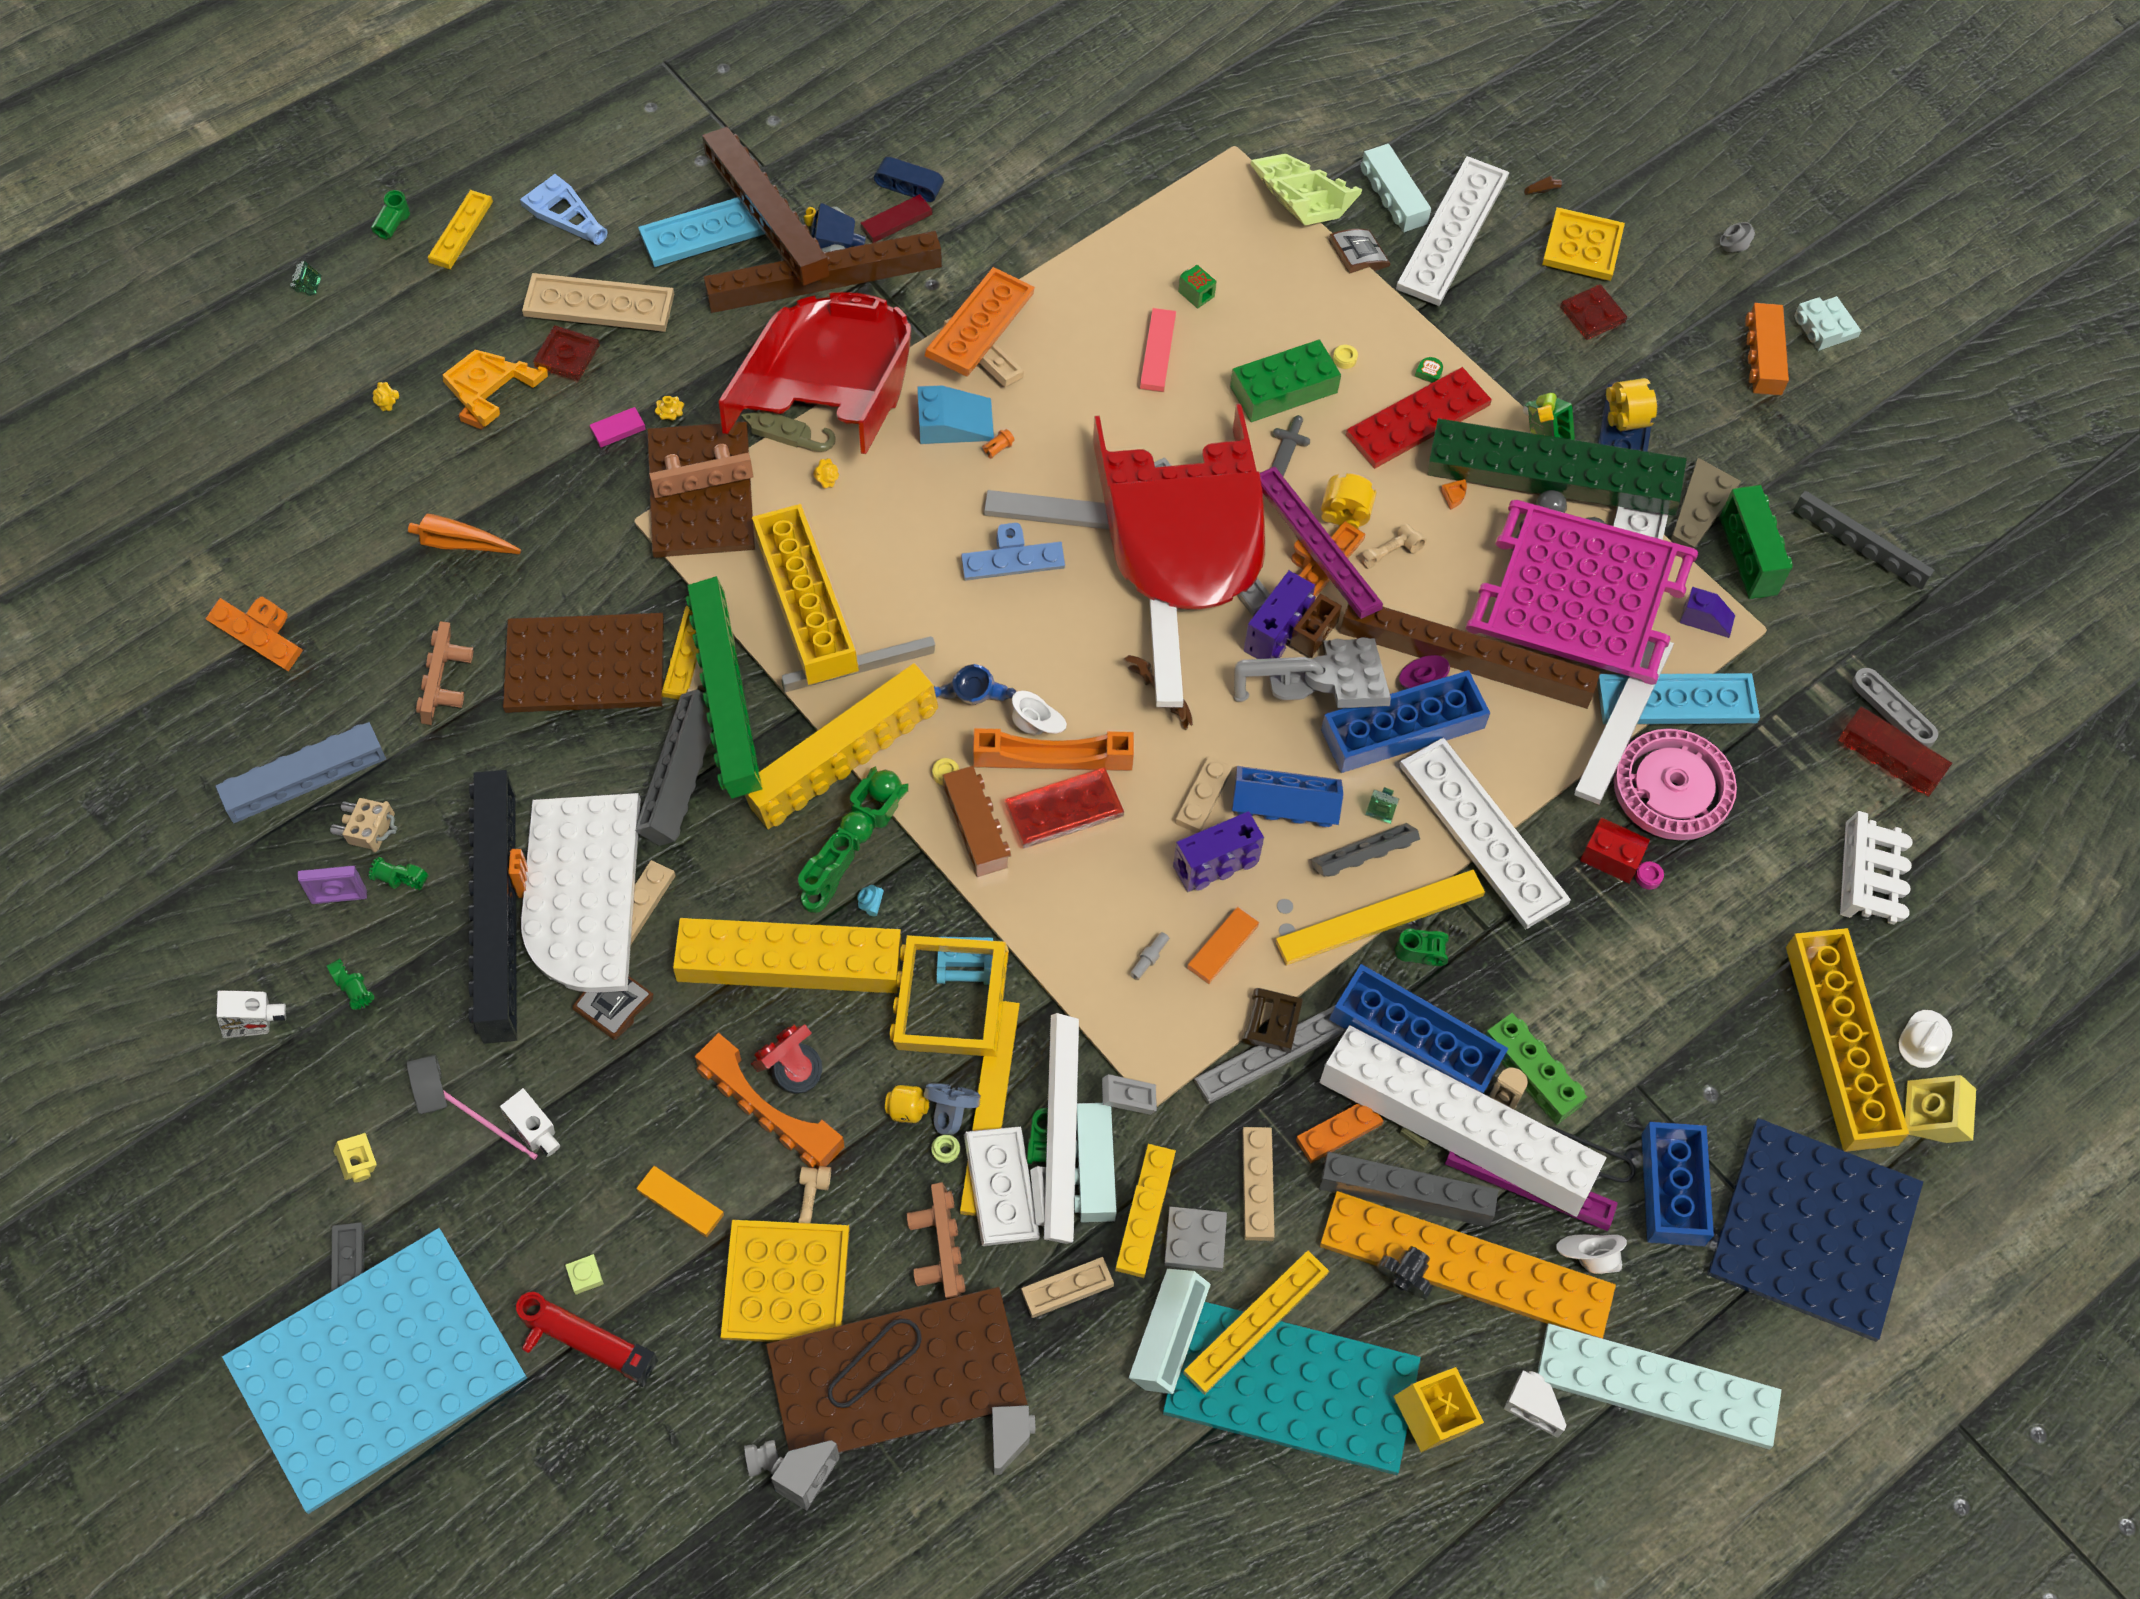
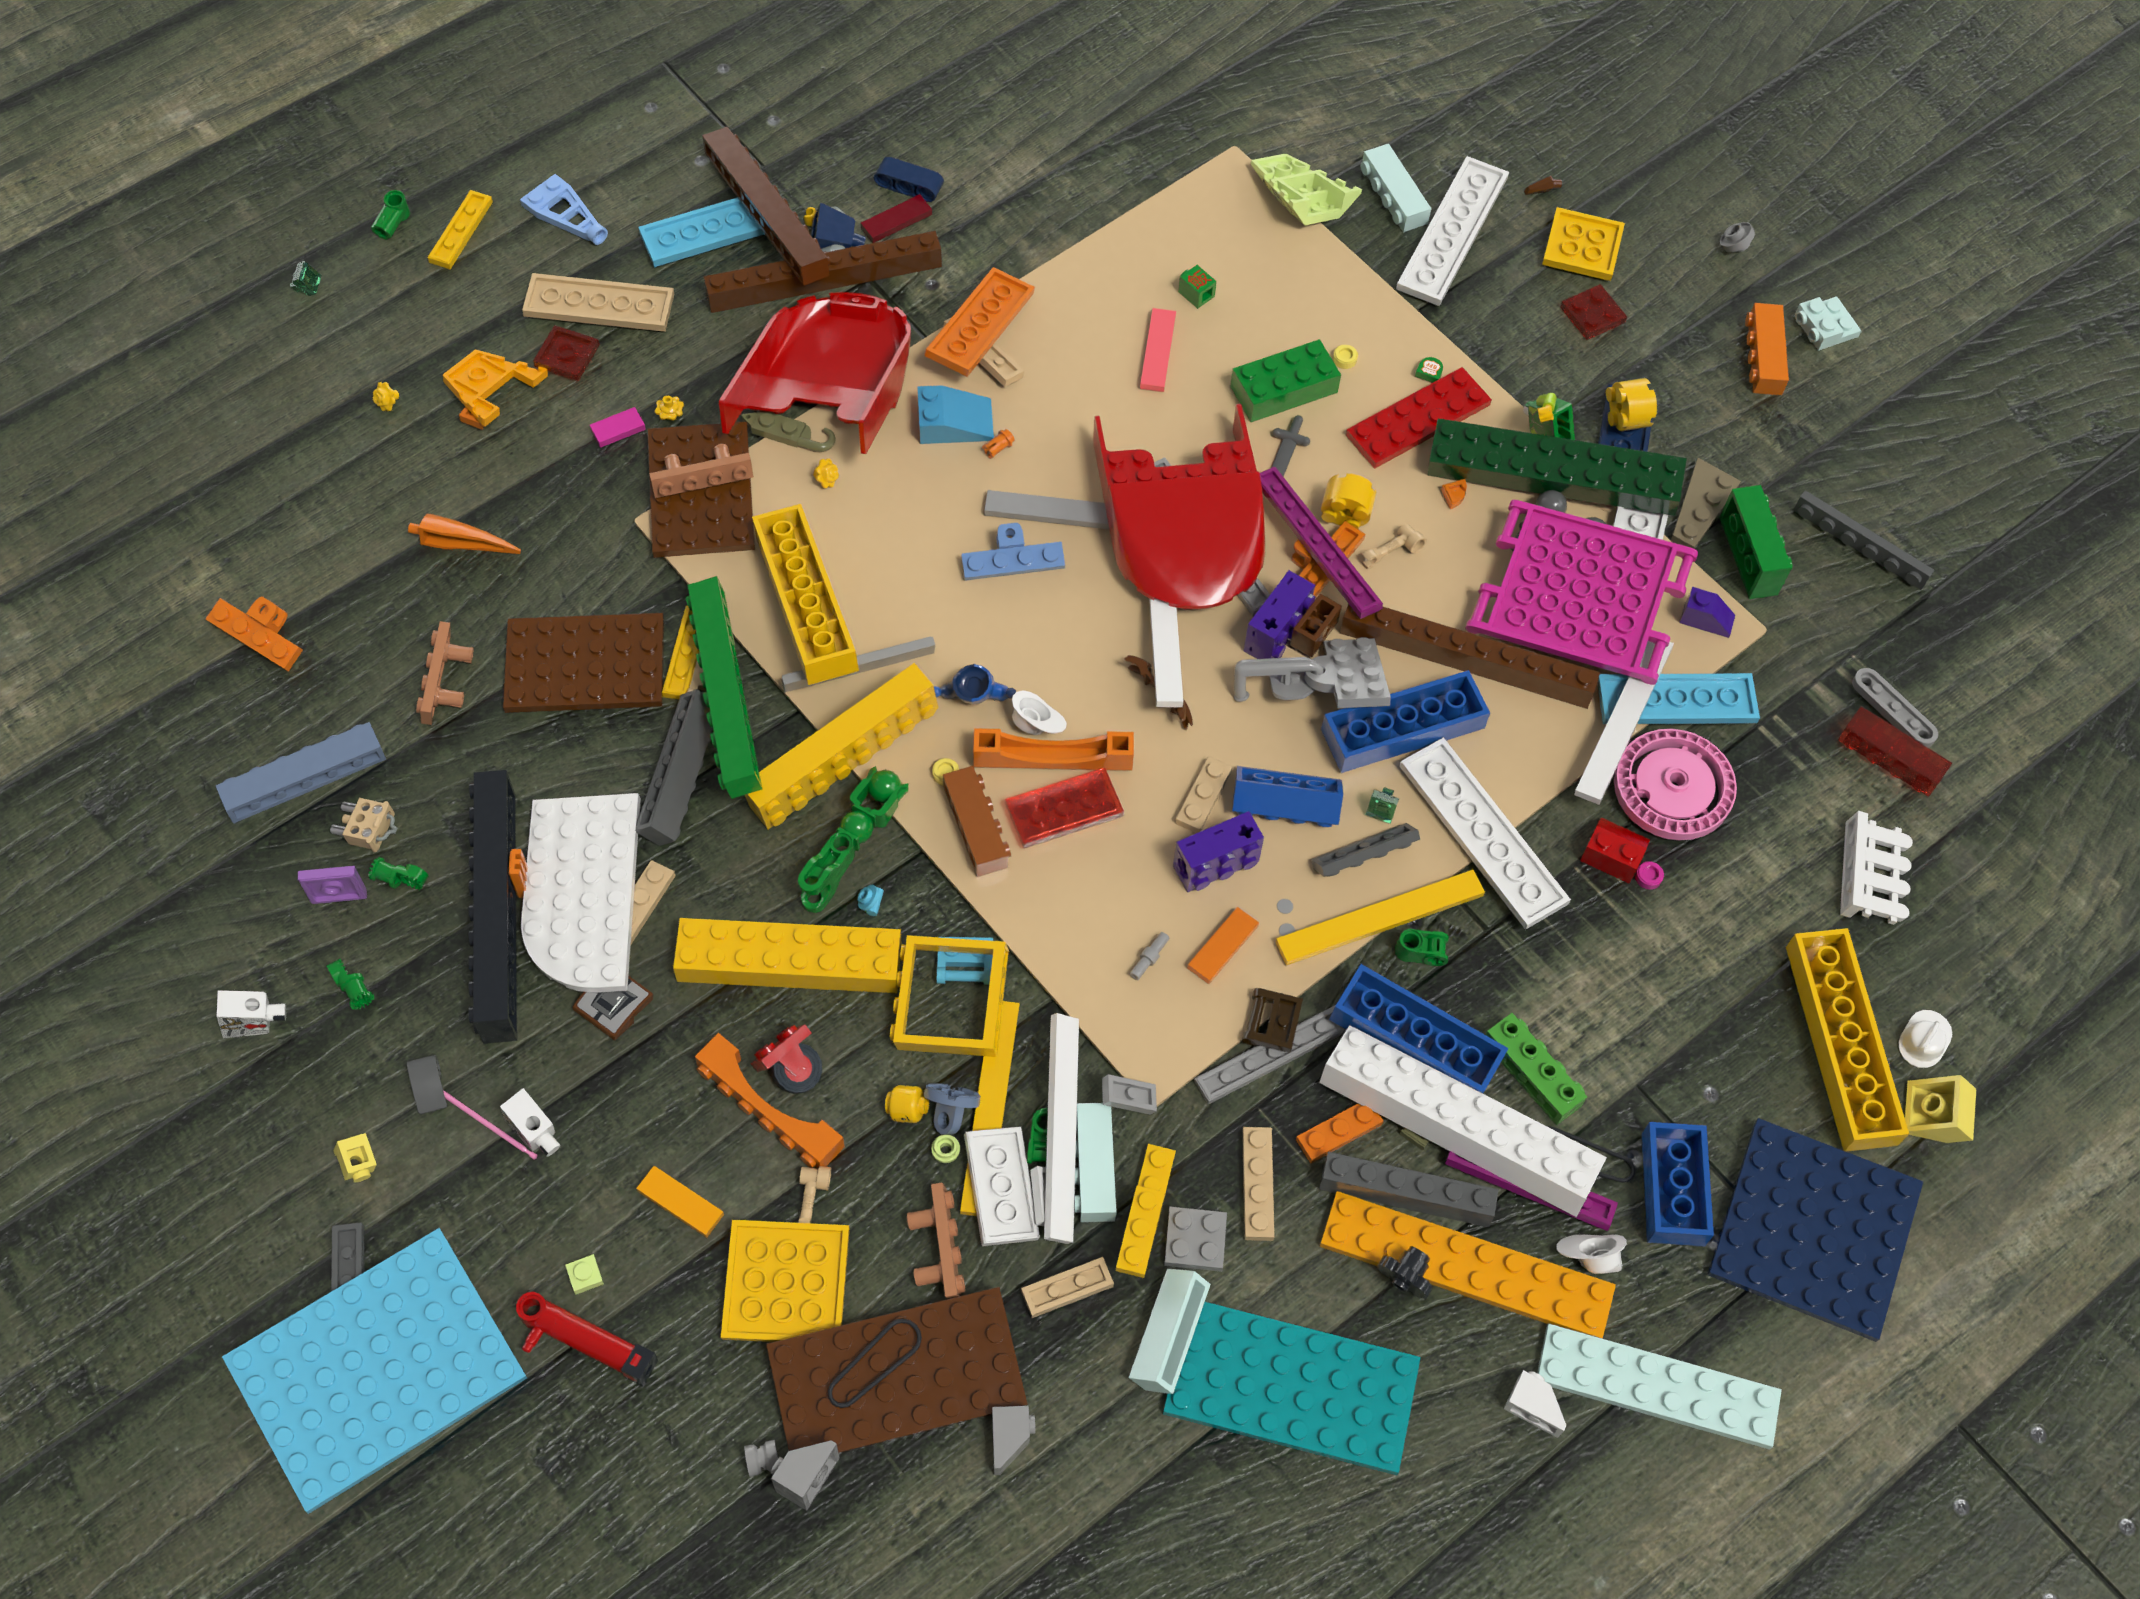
(1255, 1322): yellow plate -> none
(1358, 250): slope -> none
(1424, 670): magenta dish -> none
(1438, 1409): yellow brick -> none
(1509, 1087): tan brick -> none

